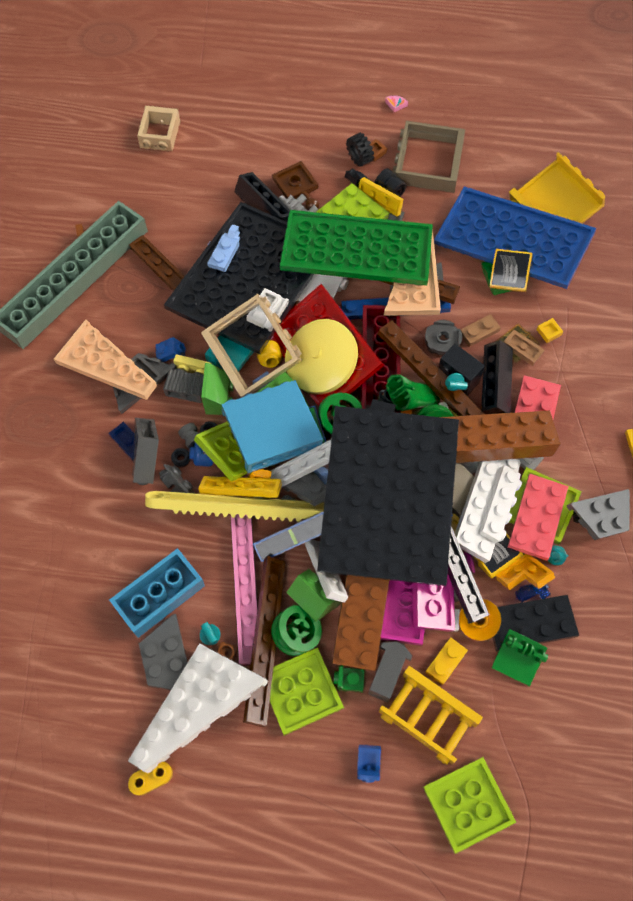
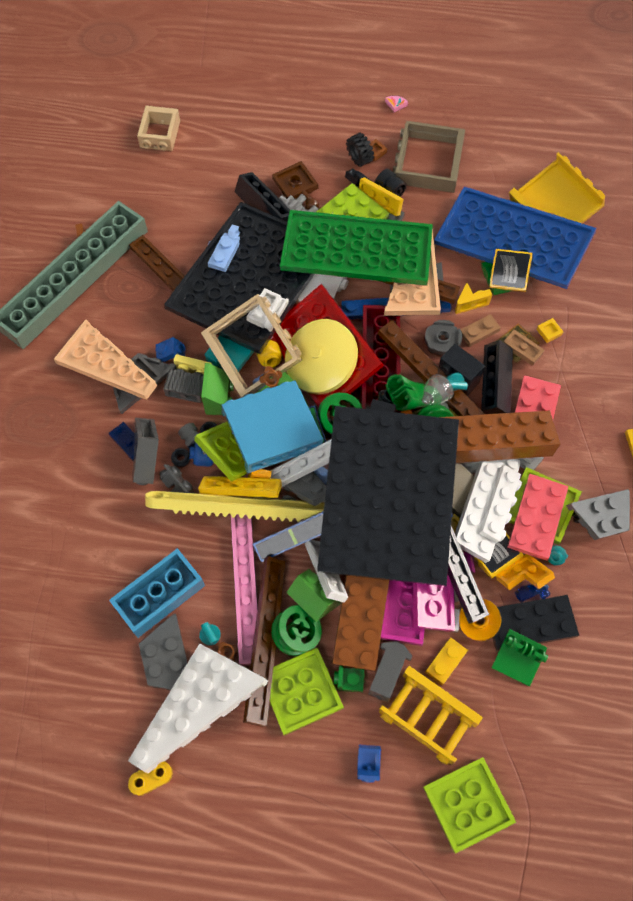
(271, 382): none -> dark orange plate
(437, 390): none -> clear helmet
(470, 301): none -> yellow slope

